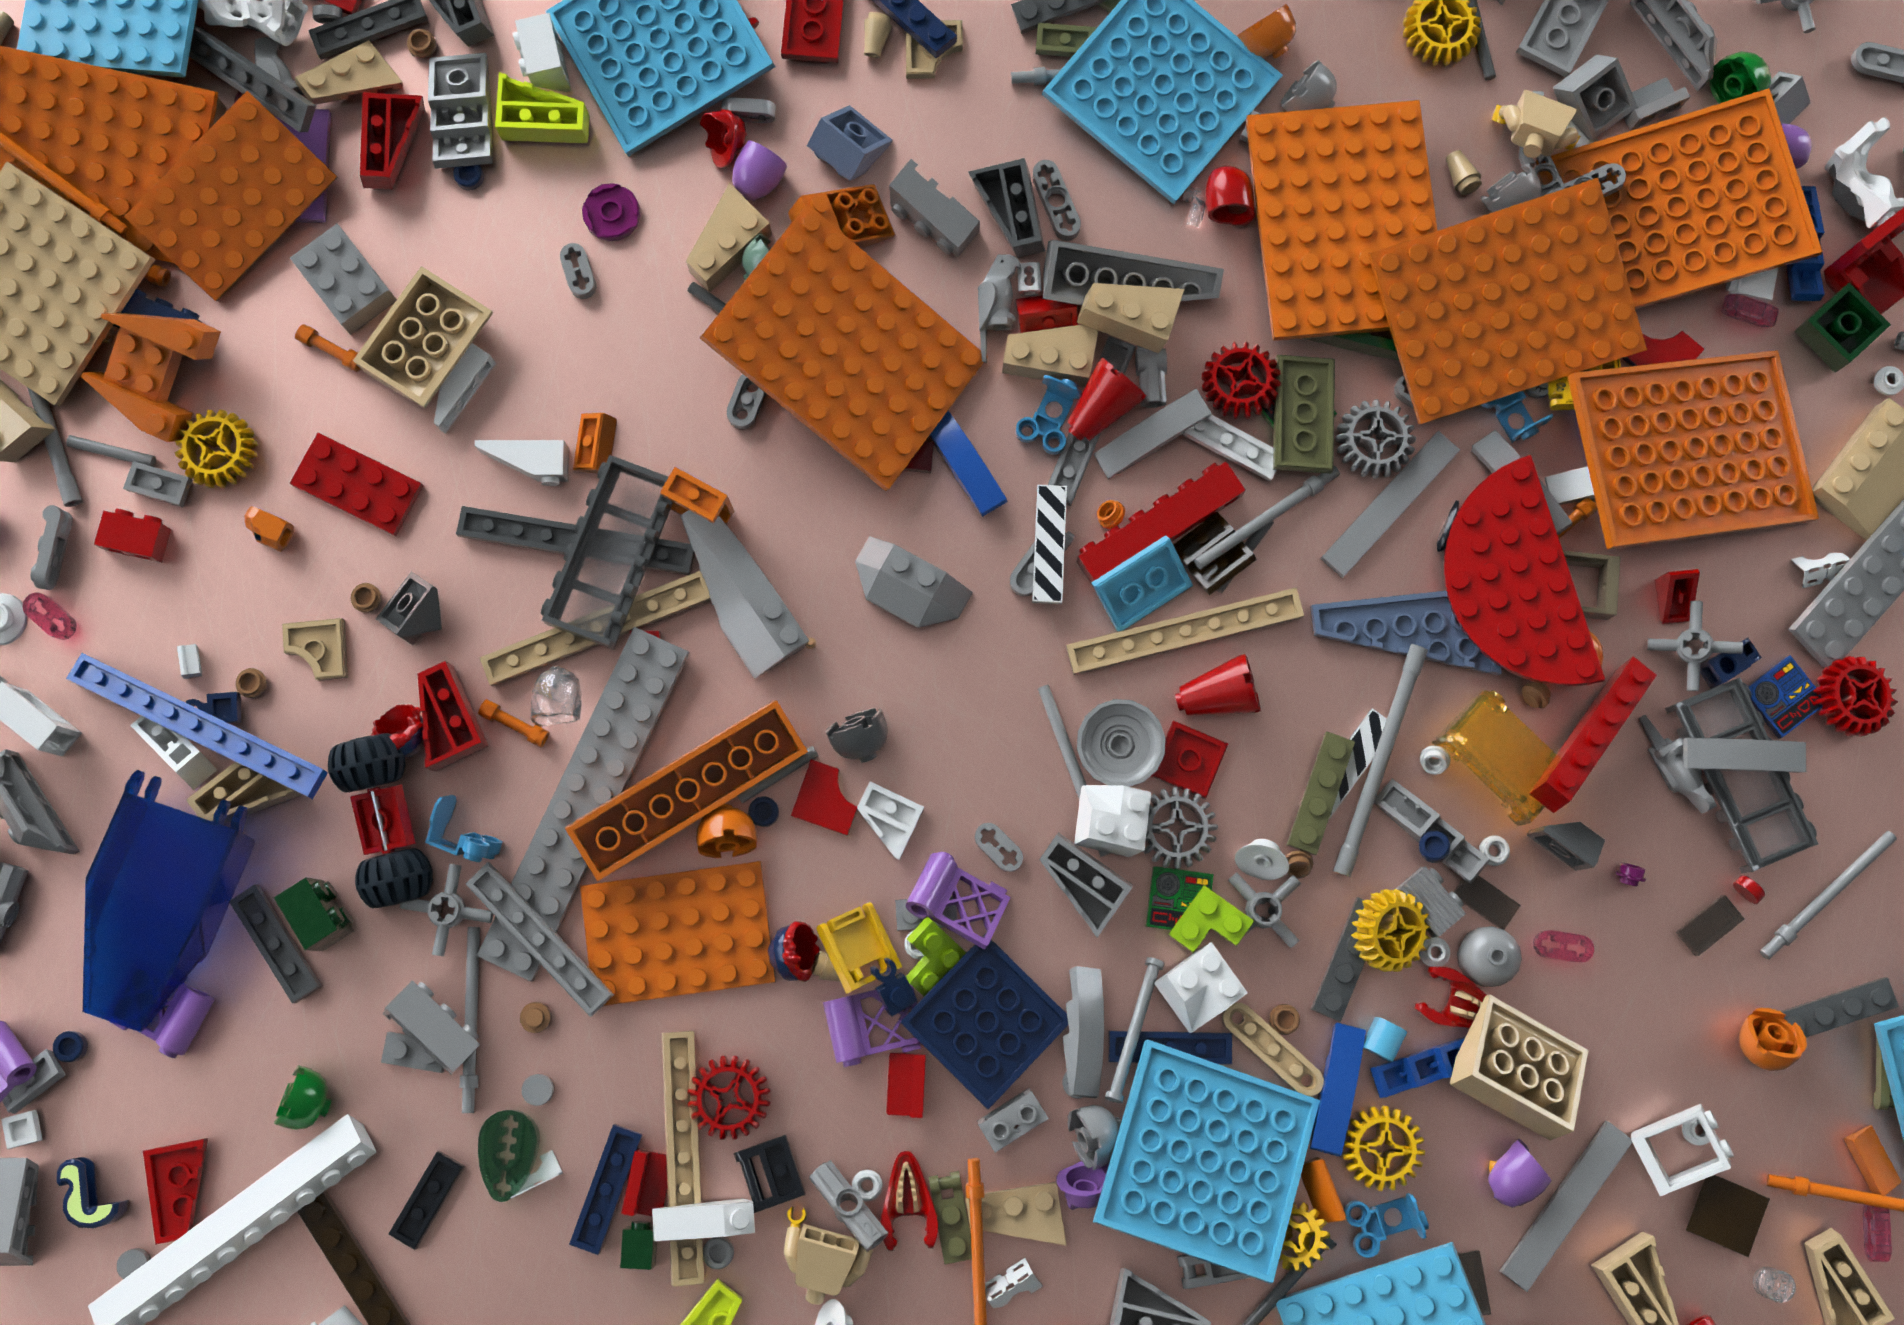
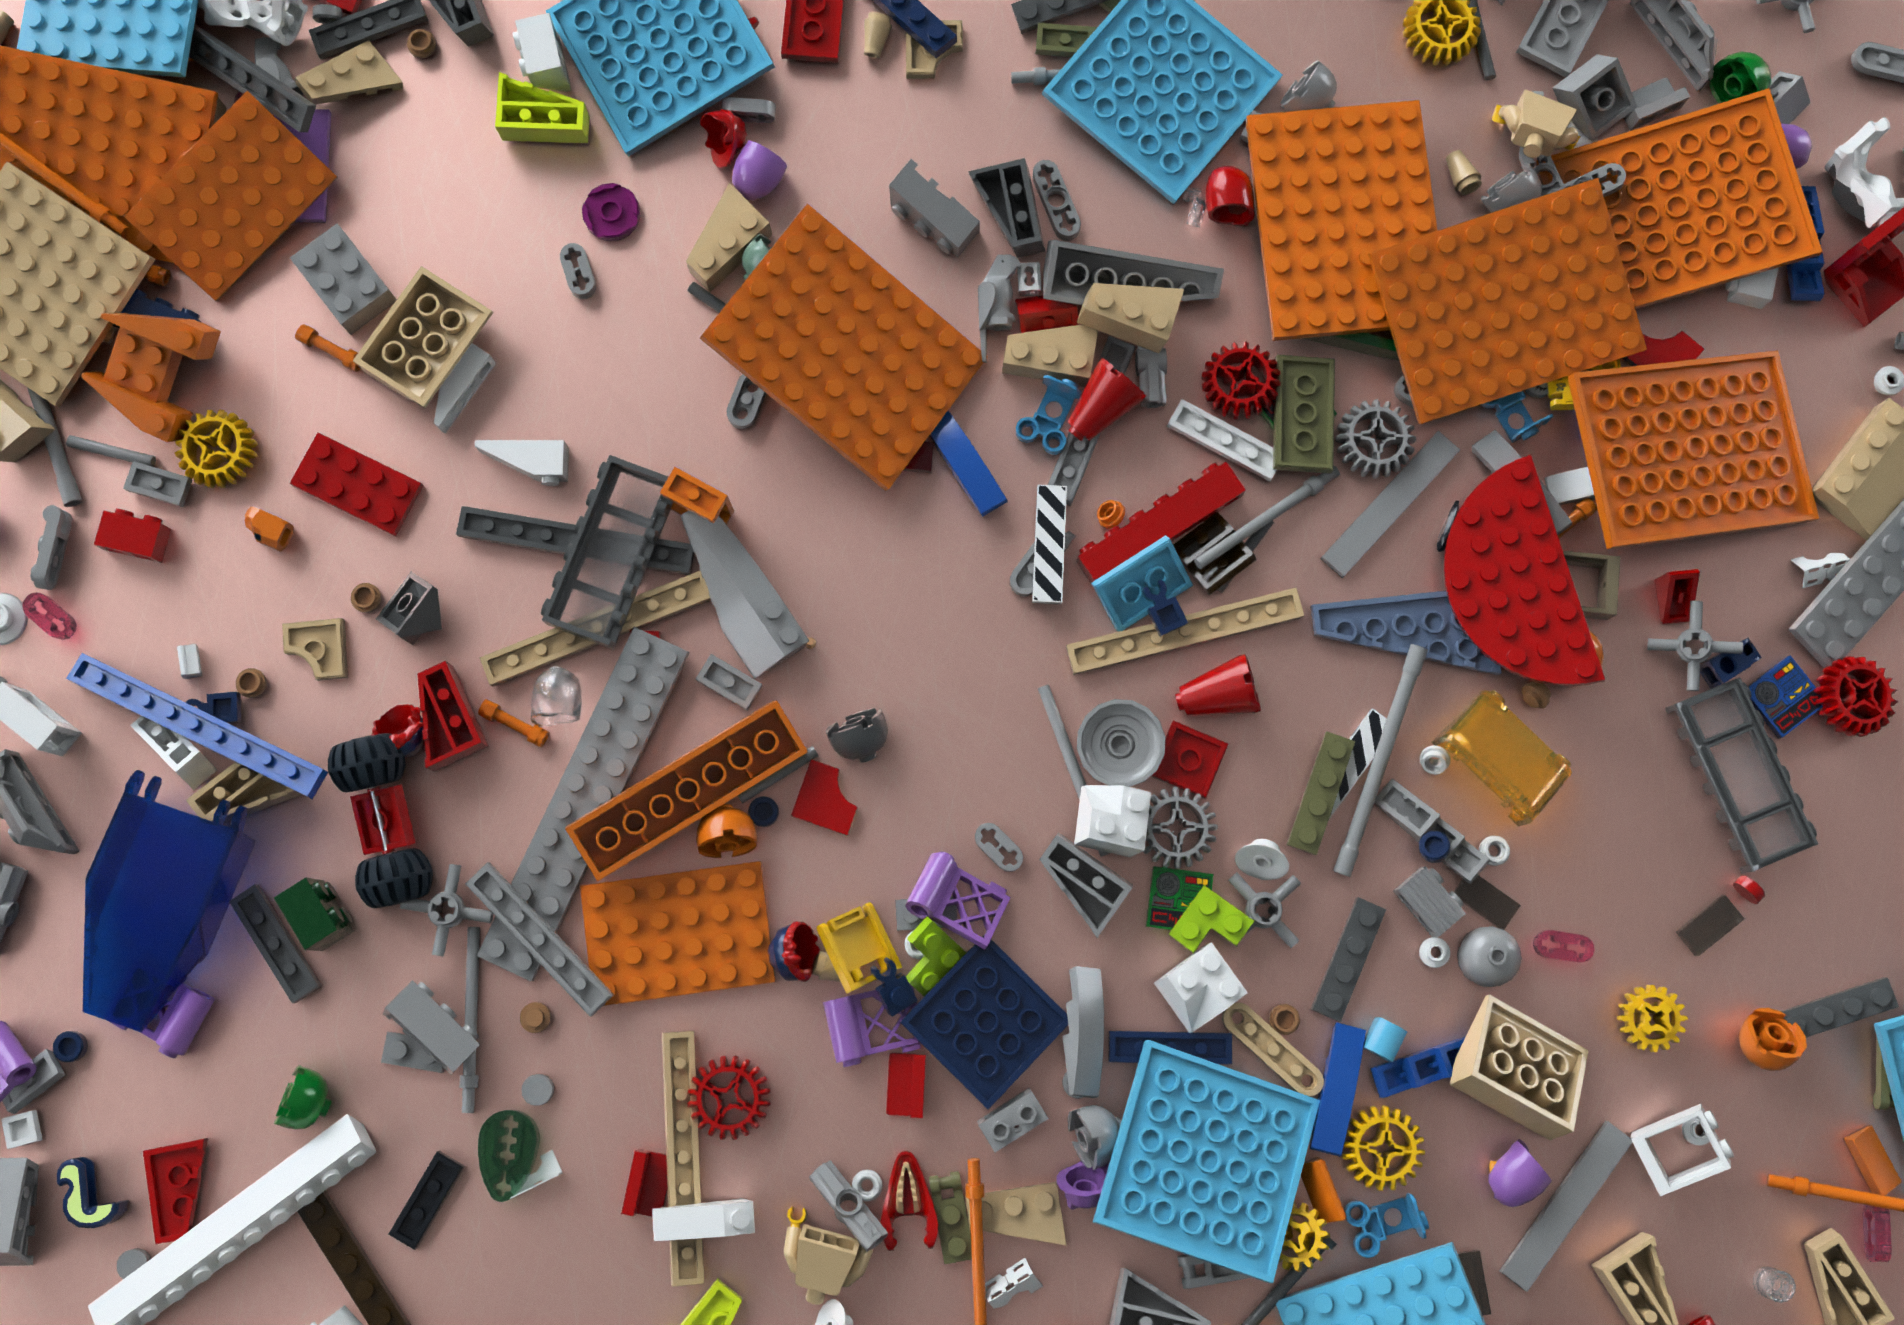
(386, 136): red wedge -> none
(460, 110): light grey slope -> none
(469, 176): dark blue tile -> none
(470, 844): dark azure piece -> none
(594, 441): orange slope -> none
(606, 1189): dark blue plate -> none
(638, 1246): dark green brick -> none
(718, 1252): light grey tile -> none
(729, 682): none -> light grey plate
(779, 1170): black plate -> none
(848, 142): sand blue slope -> none
(853, 211): orange slope -> none
(890, 816): white wing -> none
(909, 585): light grey wedge -> none
(1134, 1030): light grey bar -> none
(1152, 433): light grey slope -> none
(1165, 613): none -> dark blue plate
(1270, 34): orange cylinder -> none
(1299, 863): medium nougat plate -> none
(1399, 938): yellow gear -> none
(1462, 1003): red animal -> none
(1570, 843): dark grey slope -> none
(1592, 735): red brick -> none
(1631, 874): magenta plate -> none
(1662, 1026): none -> yellow gear
(1669, 760): light grey animal -> none
(1728, 1214): dark brown slope -> none
(1744, 755): light grey slope -> none
(1749, 310): clear pink beam -> none
(1788, 933): light grey bar -> none
(1842, 328): dark green brick -> none

